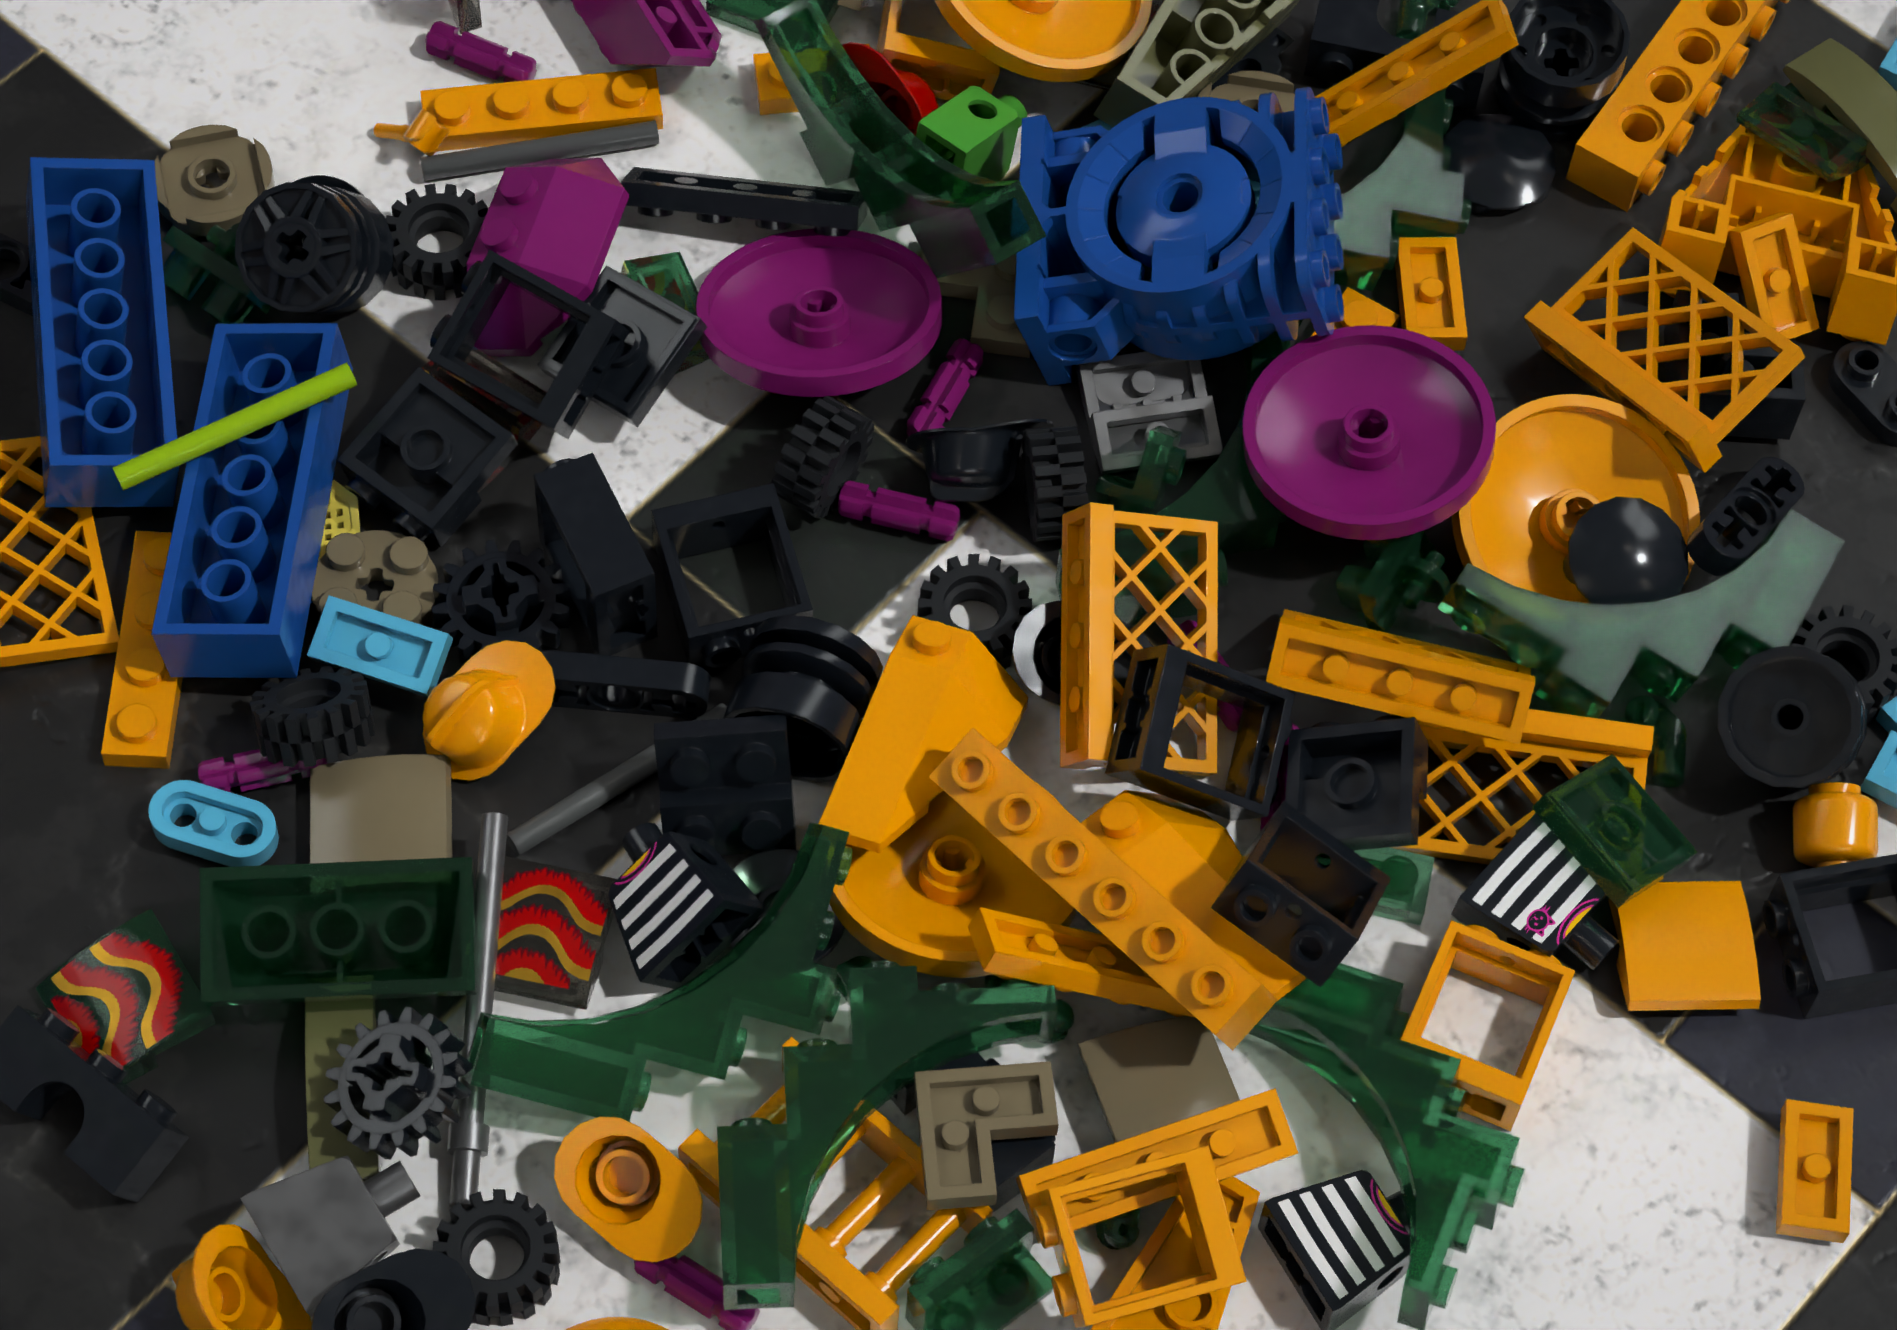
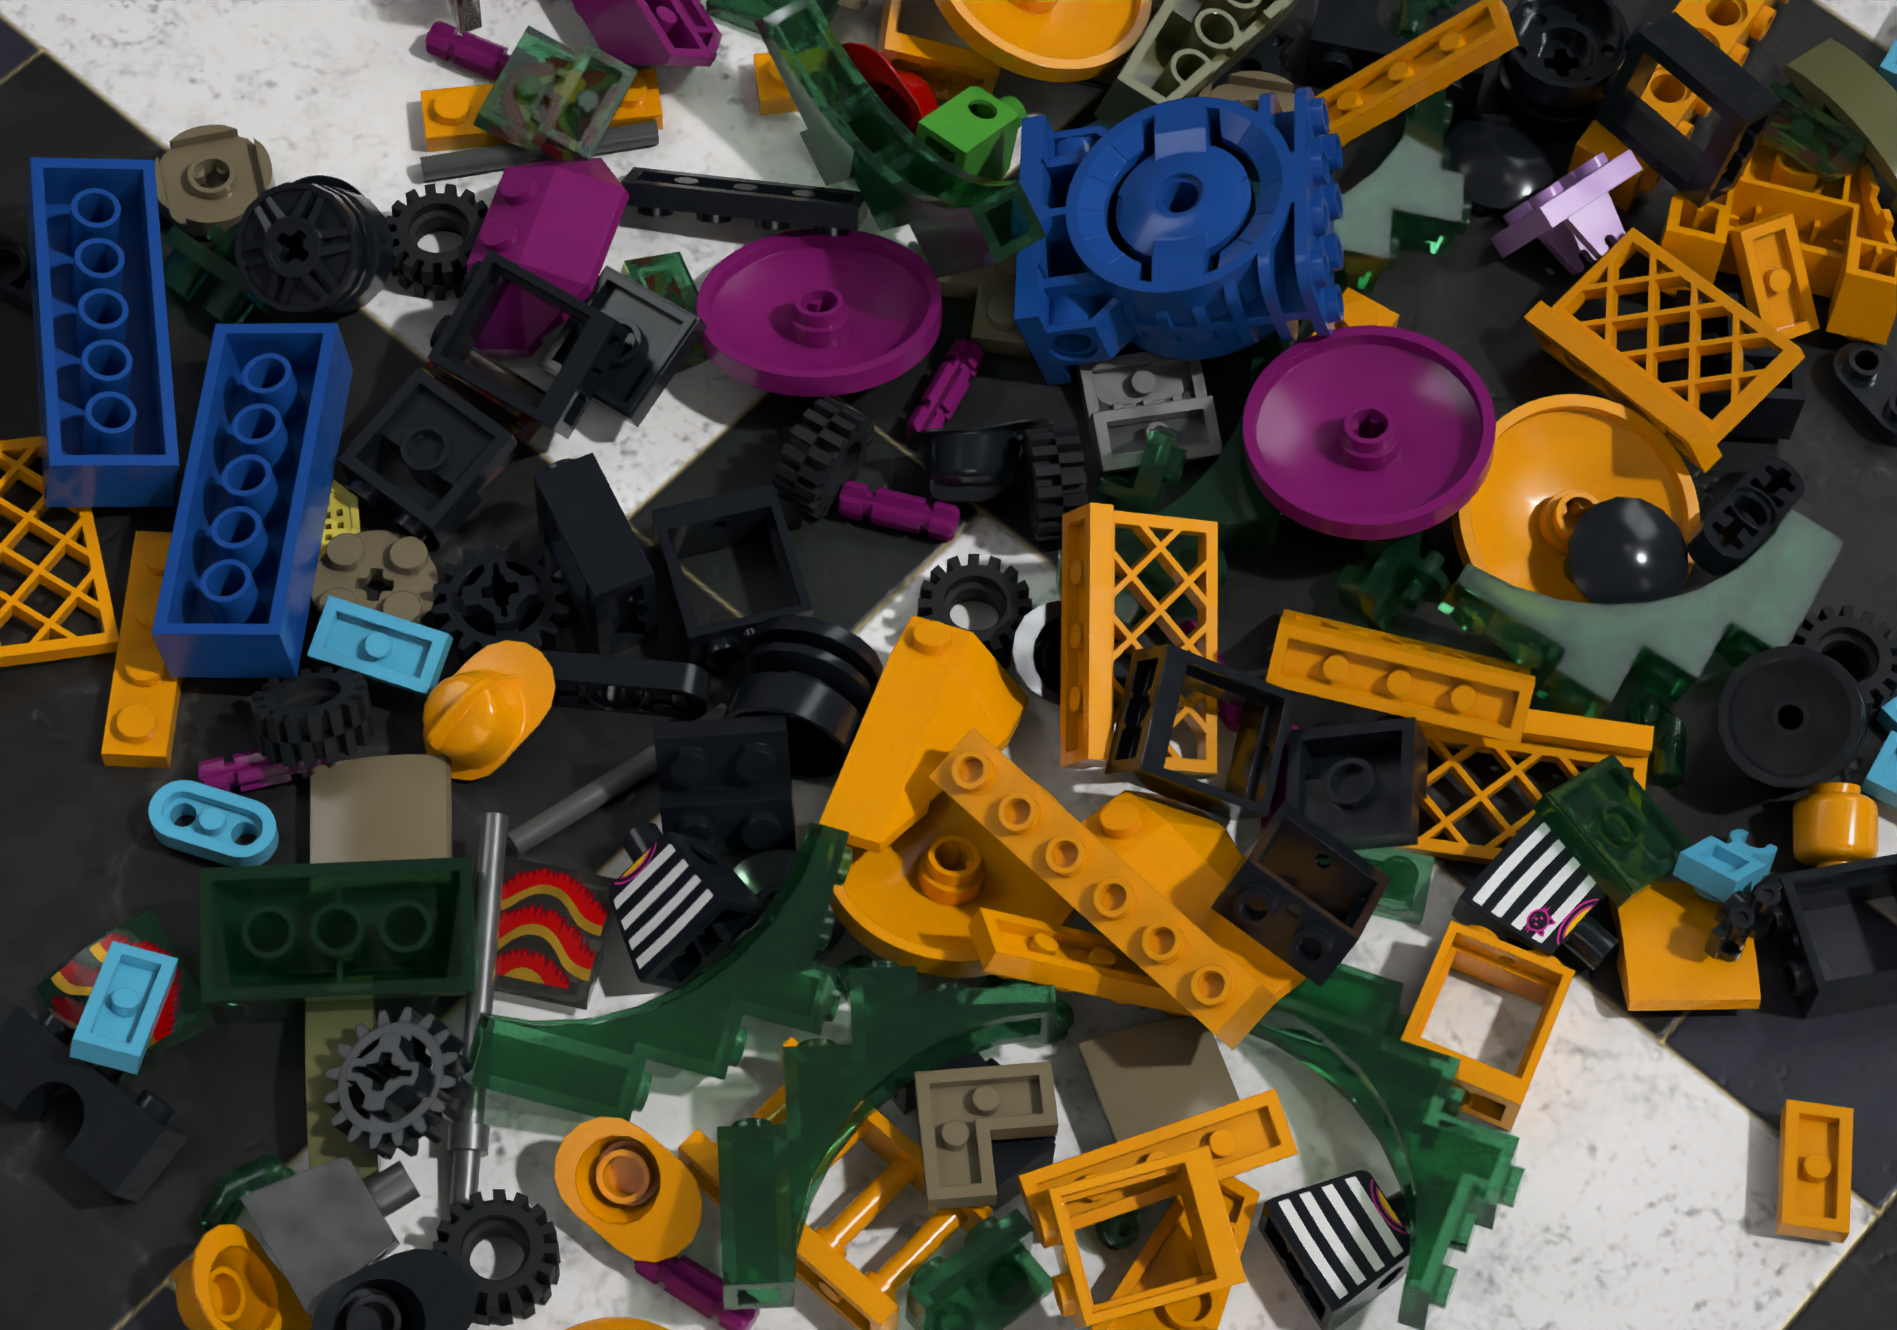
(124, 1007): none -> medium azure plate
(226, 1204): none -> clear green arm
(234, 426): lime bar -> none
(423, 132): light orange hand -> none
(555, 97): none -> slope
(1431, 289): light orange plate -> none
(1572, 213): none -> lavender plate
(1715, 79): none -> black window
(1724, 868): none -> medium azure plate
(1743, 917): none -> black piece

